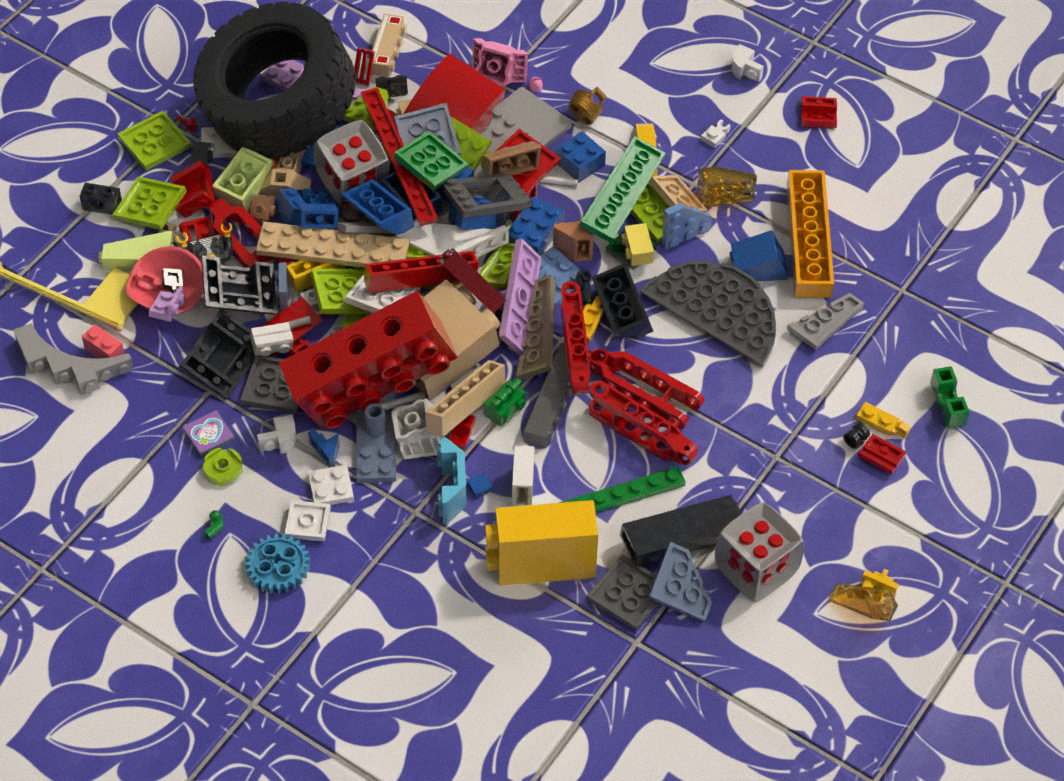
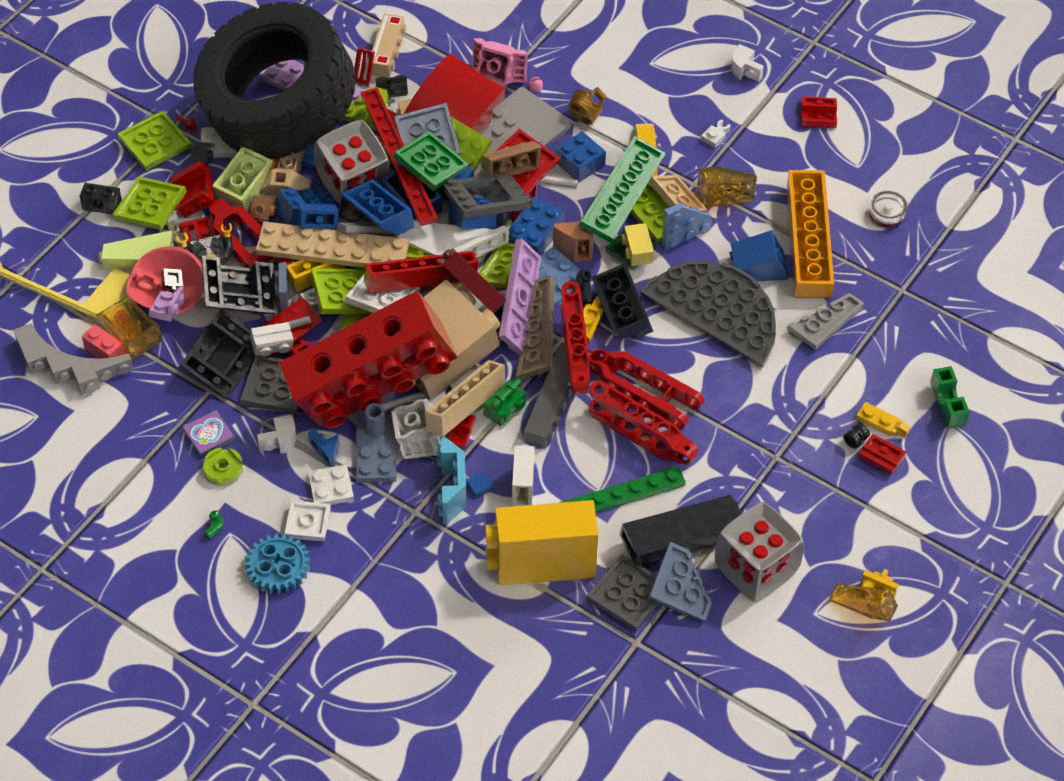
(131, 327): none -> clear yellow slope
(888, 209): none -> clear piece

